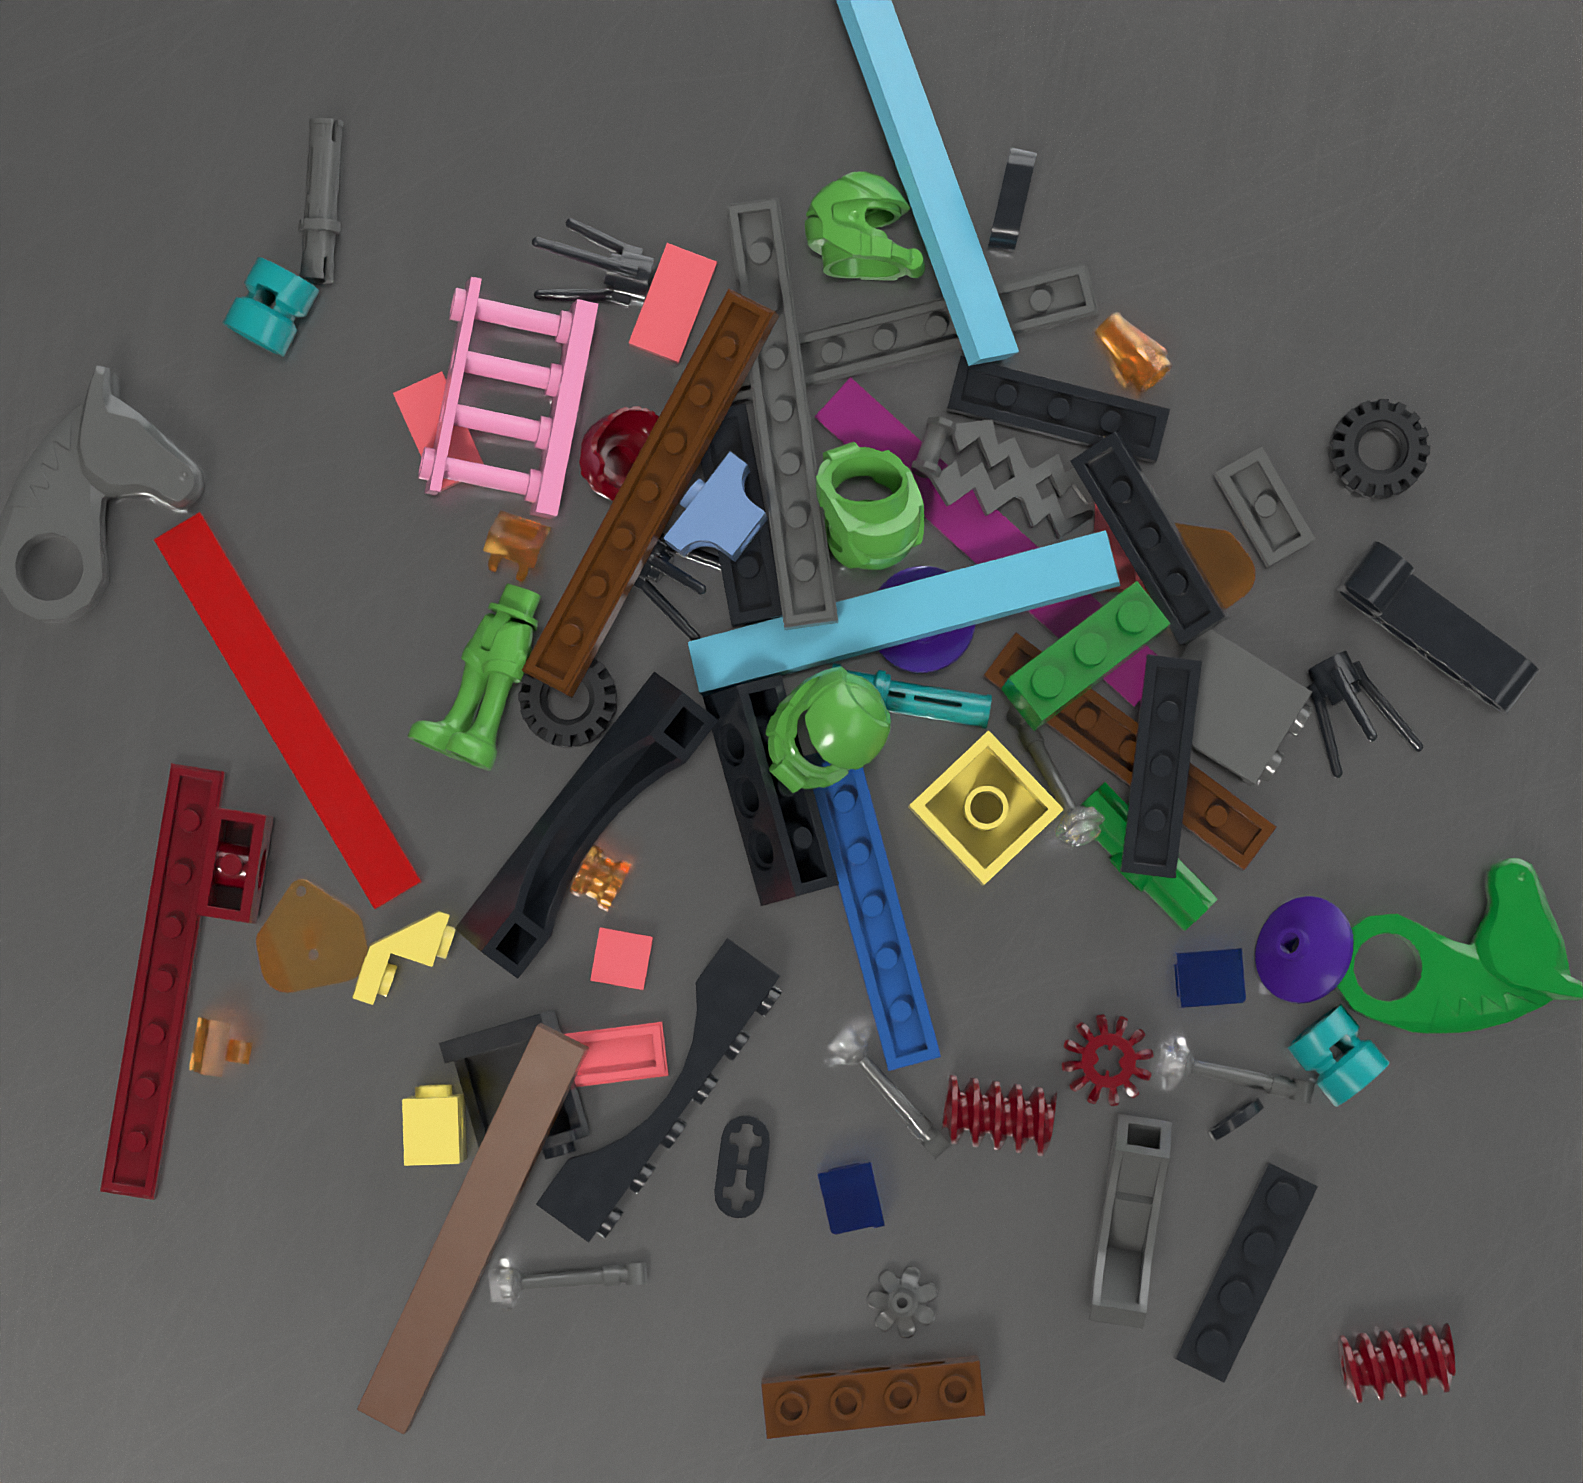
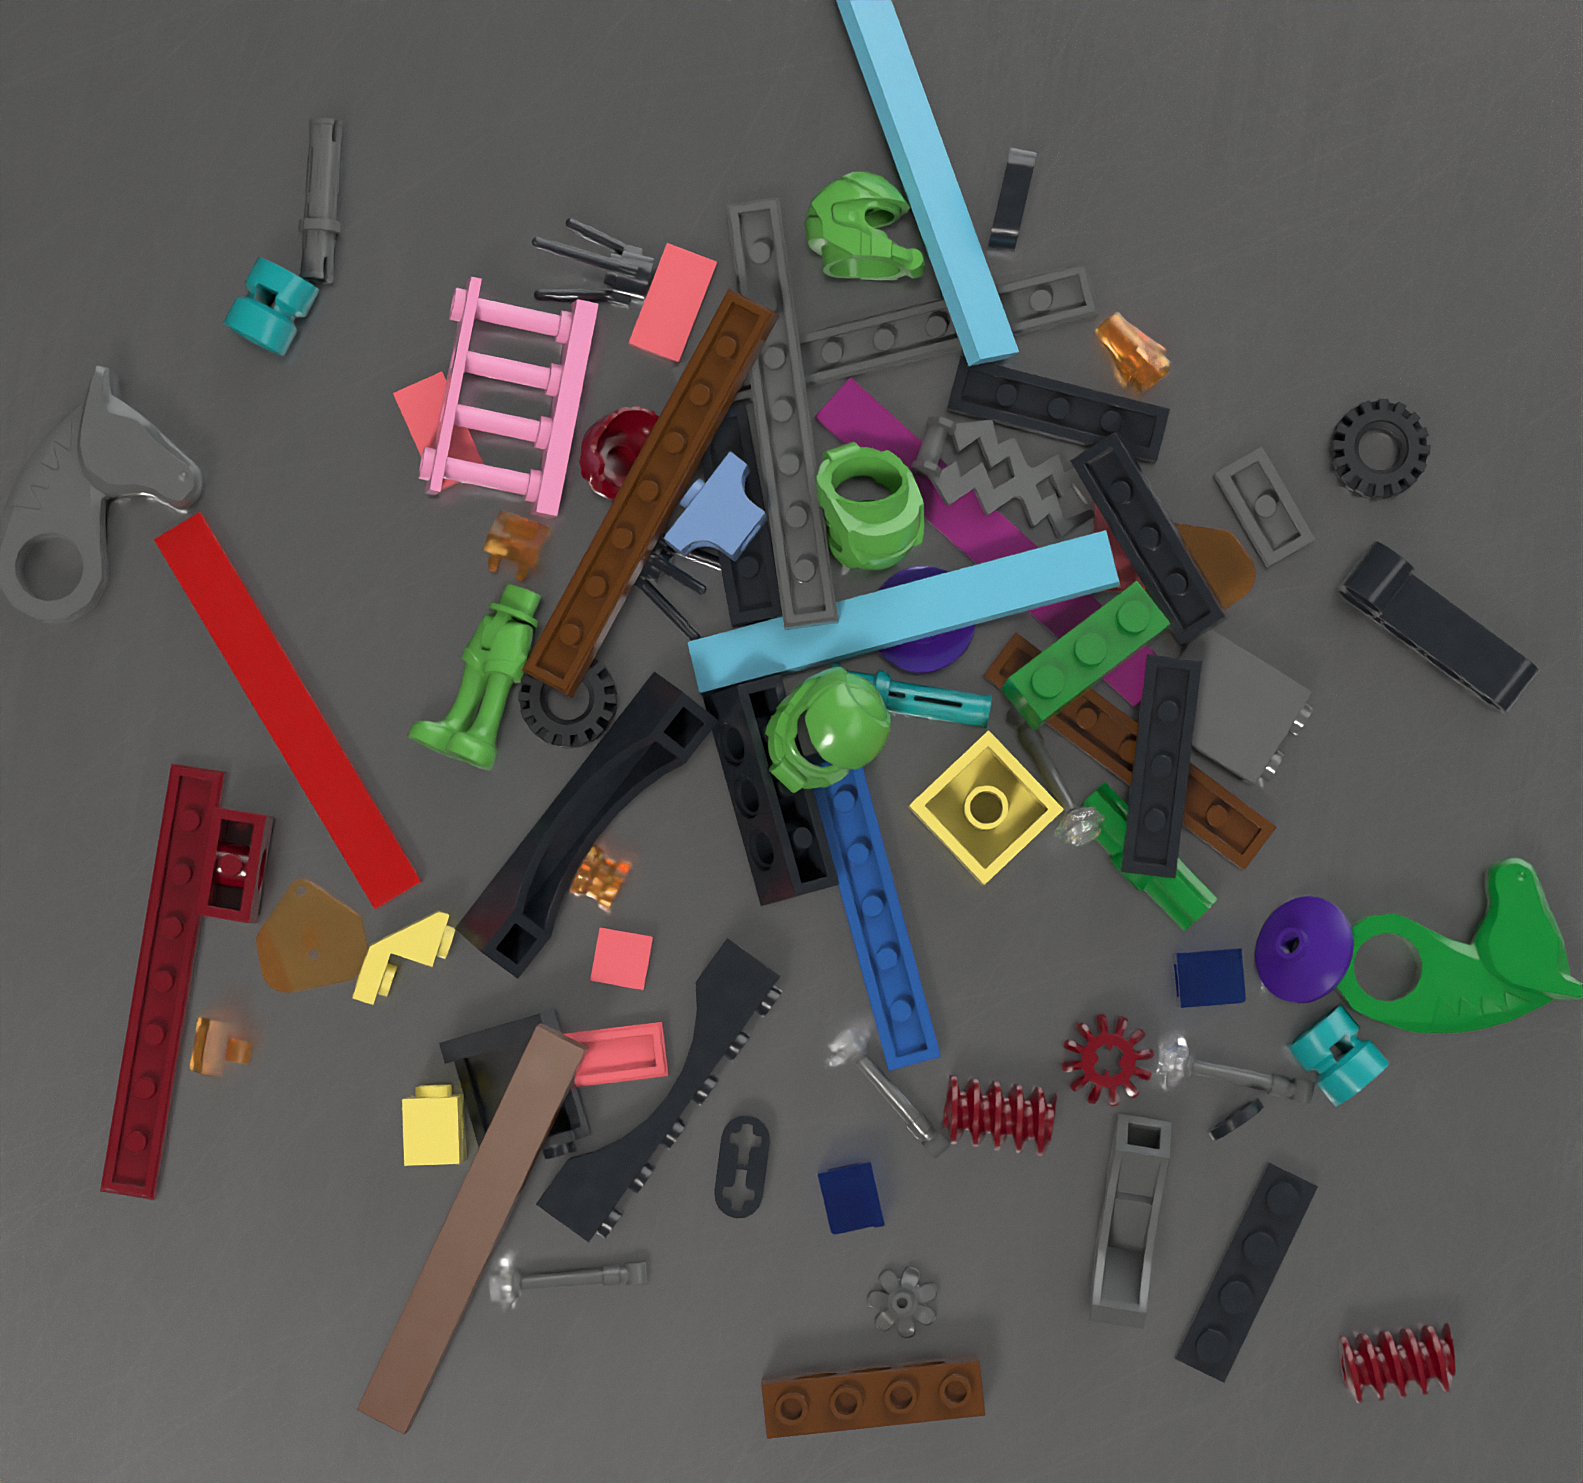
(1339, 680): black plant -> none

